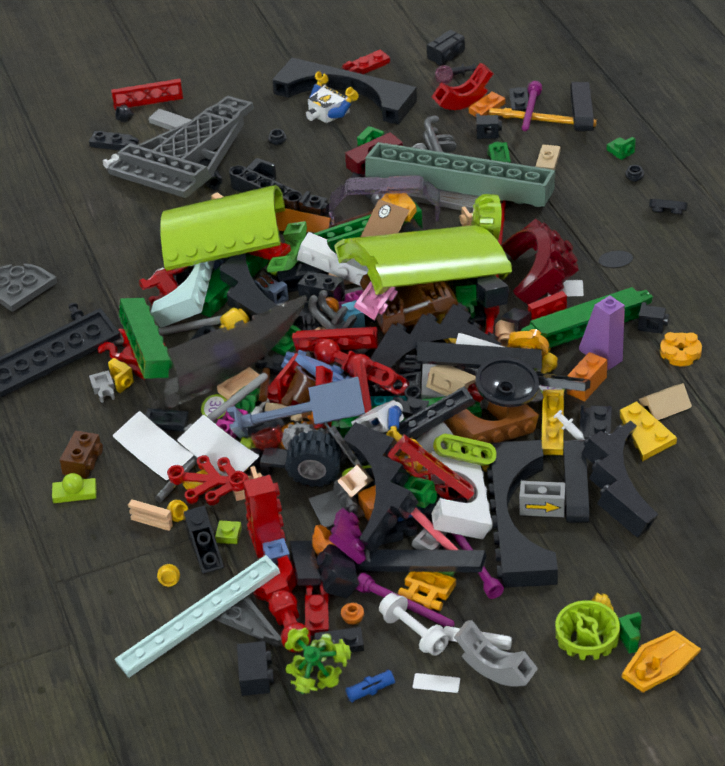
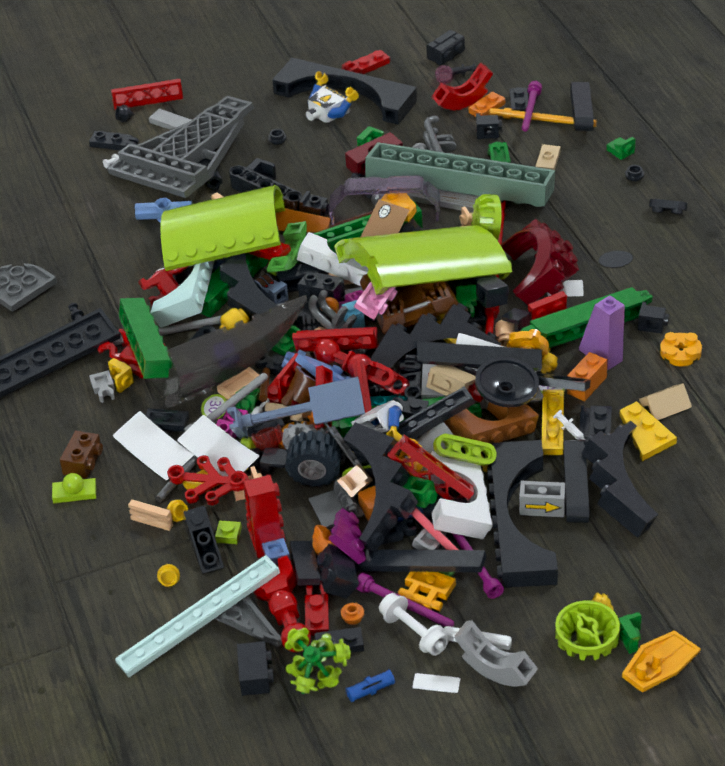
(154, 210): none -> medium blue piece

